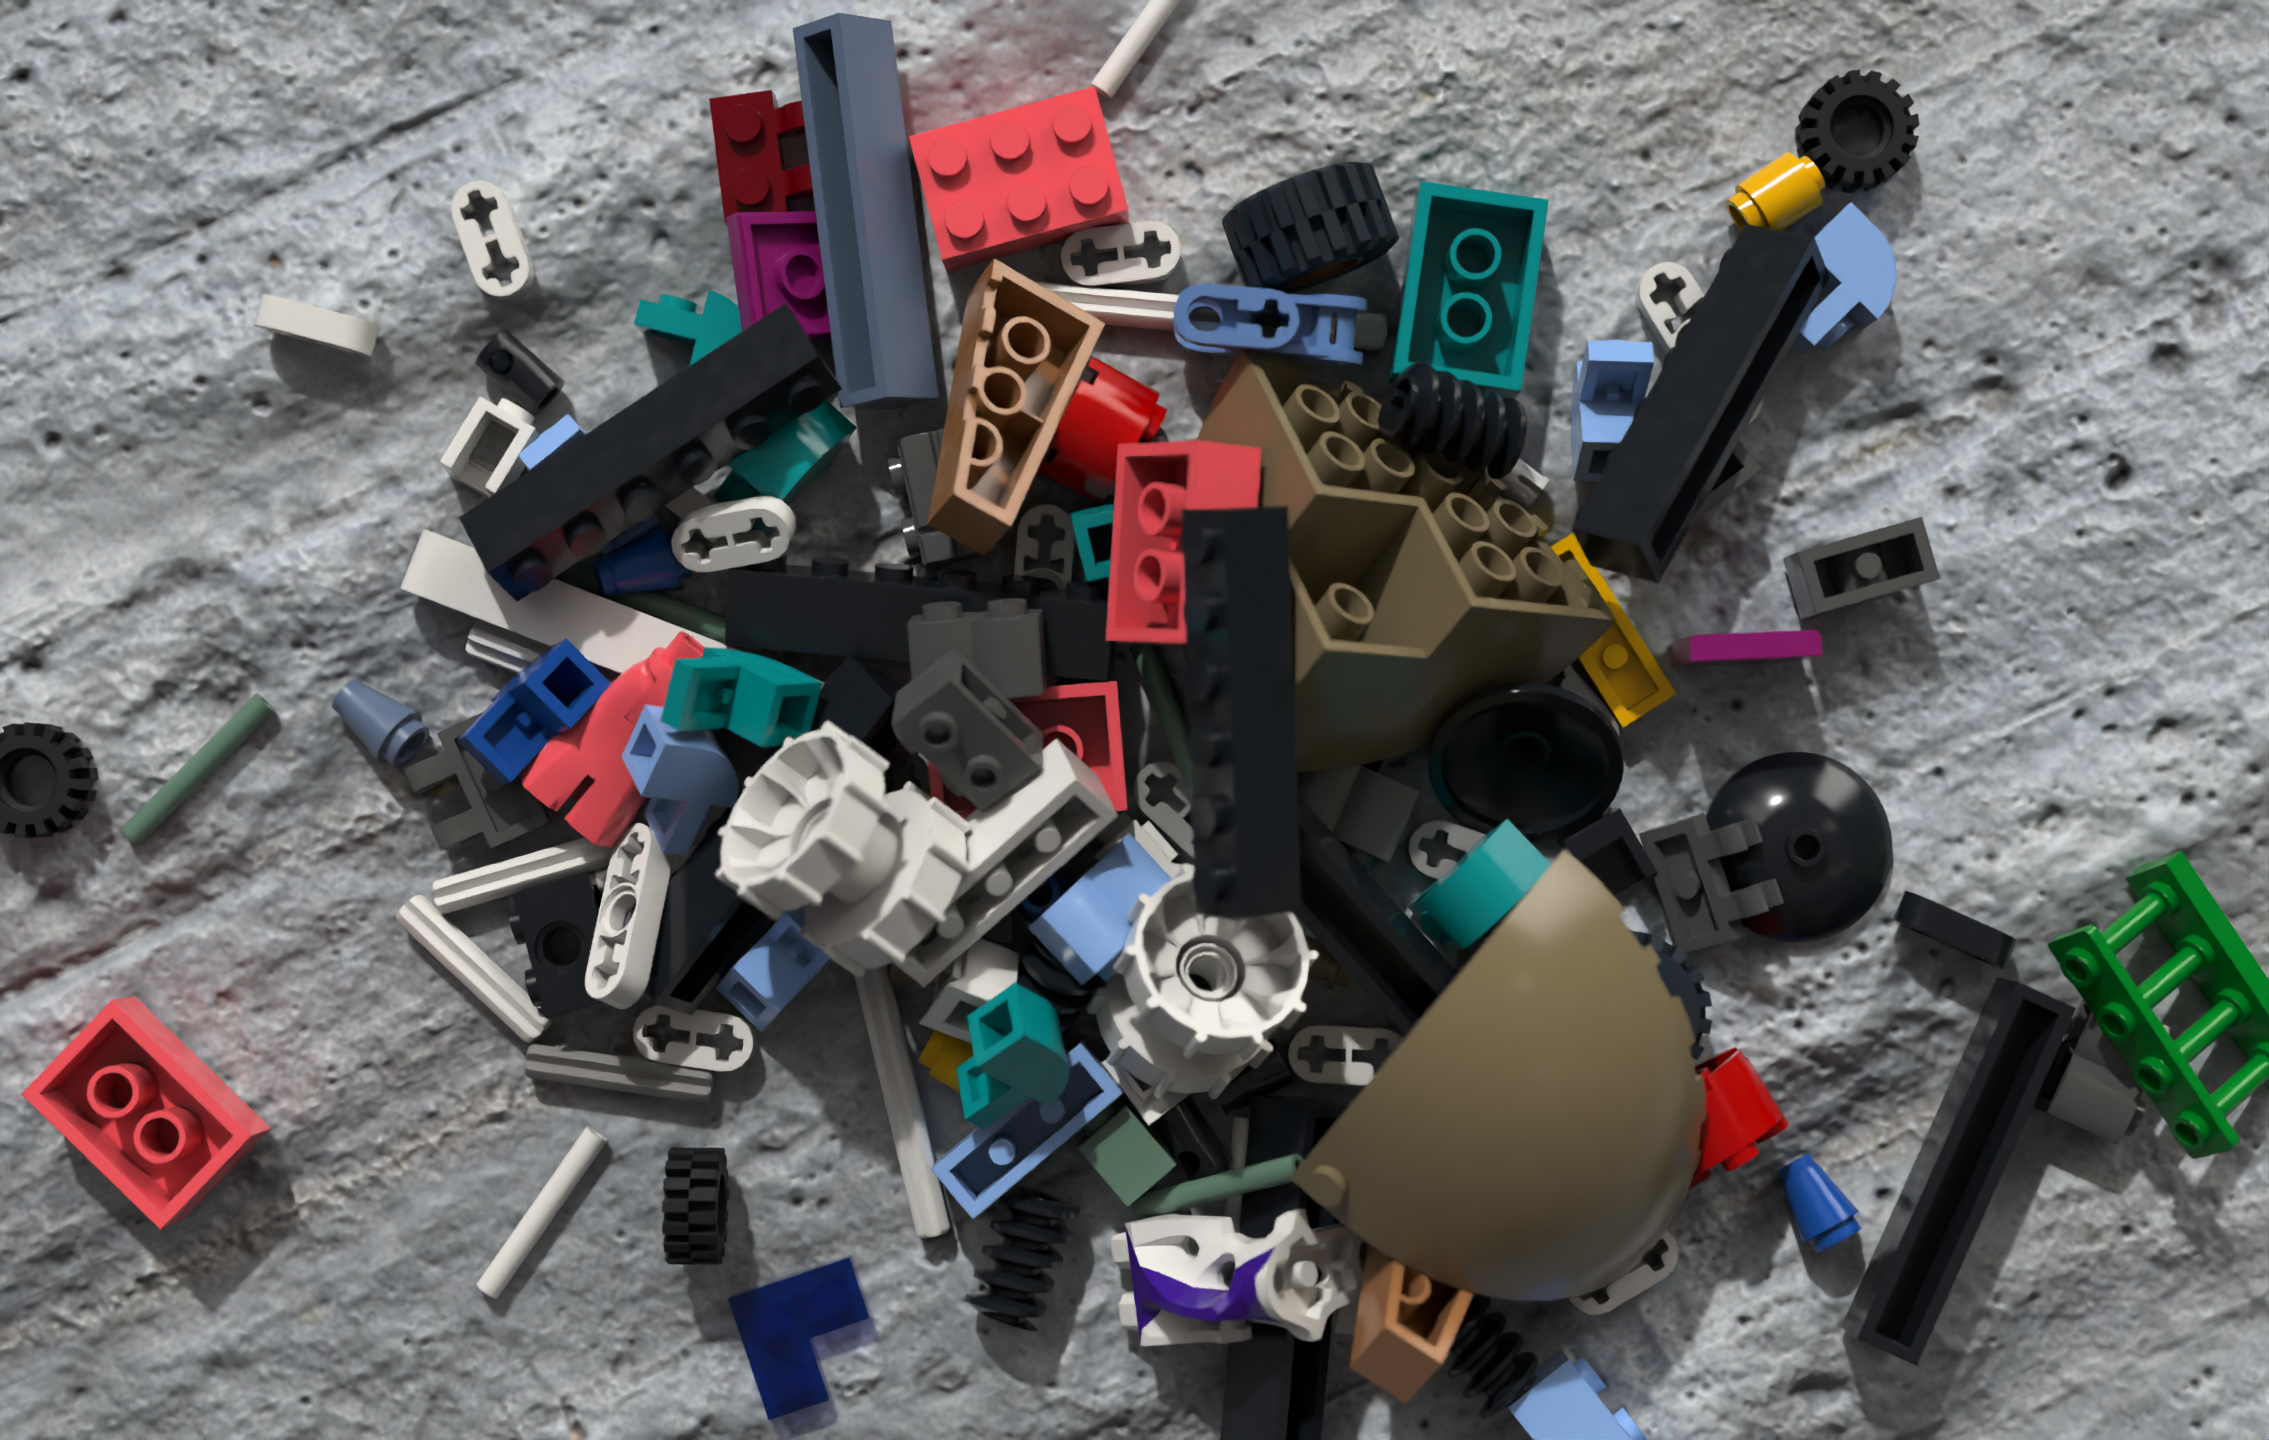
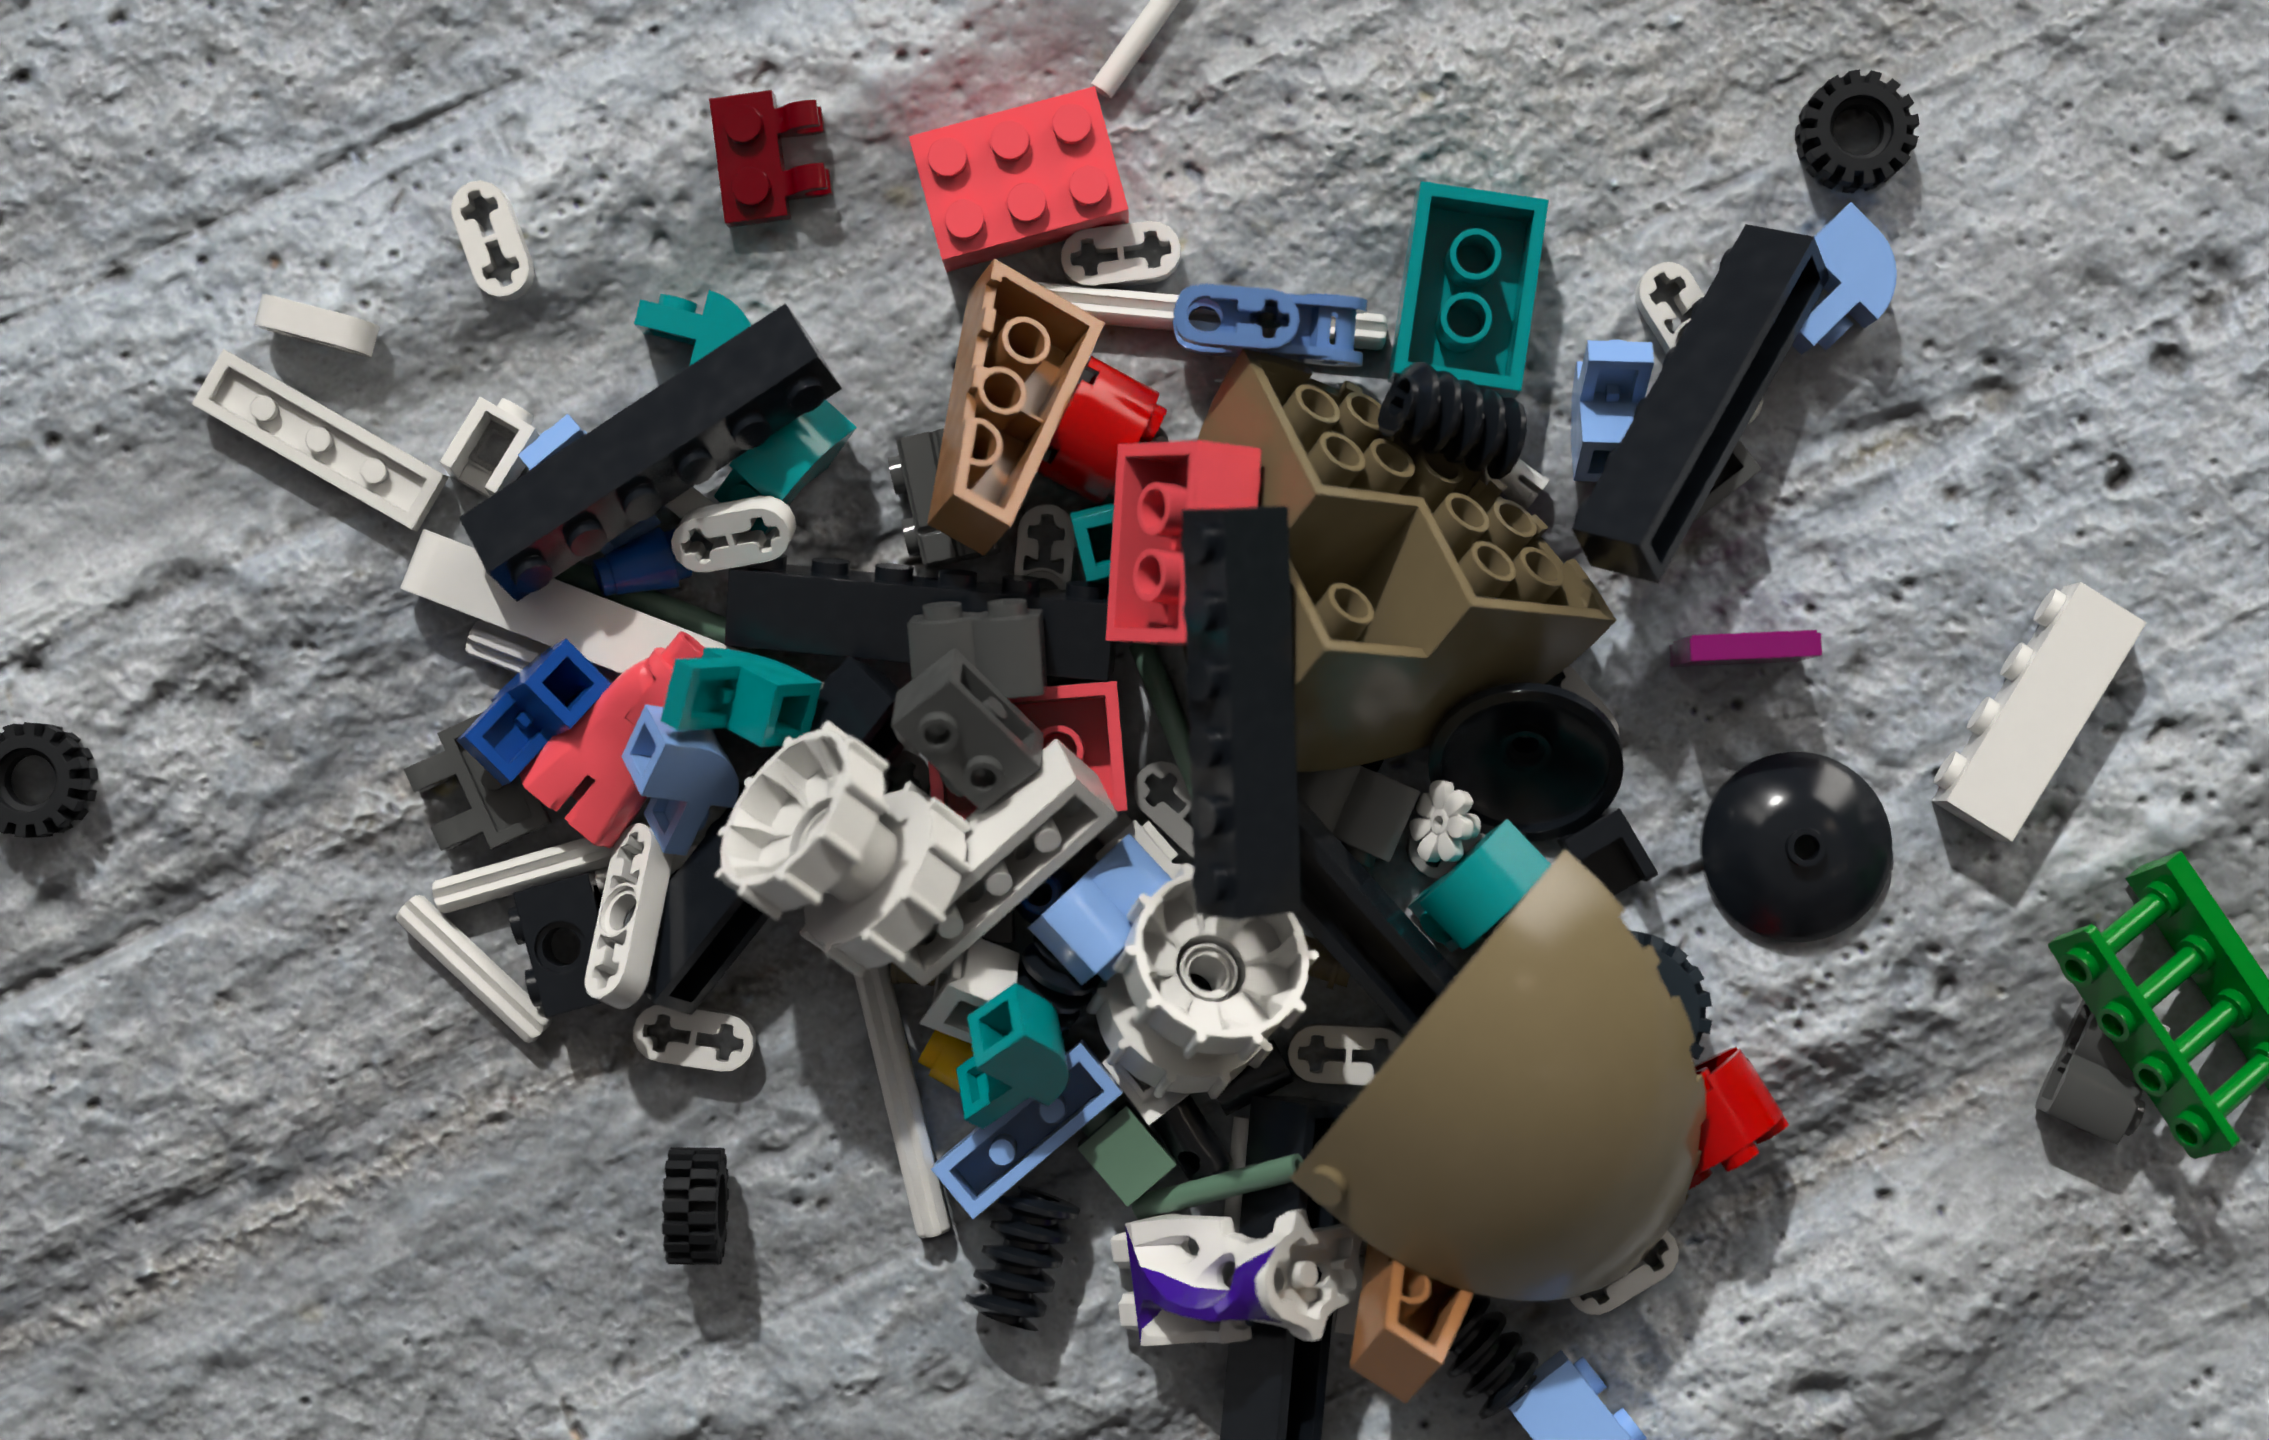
(146, 1111): coral brick -> none
(197, 769): sand green piece -> none
(320, 440): none -> white plate
(381, 723): sand blue cone -> none
(519, 372): black piece -> none
(541, 1212): white piece -> none
(618, 1073): light grey axle -> none
(773, 971): light blue brick -> none
(777, 264): magenta tile -> none
(780, 1325): clear blue plate -> none
(865, 212): sand blue brick -> none
(1310, 228): black wheel -> none
(1443, 822): none -> white plant
(1619, 661): yellow plate -> none
(1695, 885): dark grey plate -> none
(1777, 194): yellow brick -> none
(1817, 1204): blue cone -> none
(1861, 567): dark grey brick -> none
(1954, 930): black beam -> none
(1957, 1169): black brick -> none
(2037, 710): none -> white brick

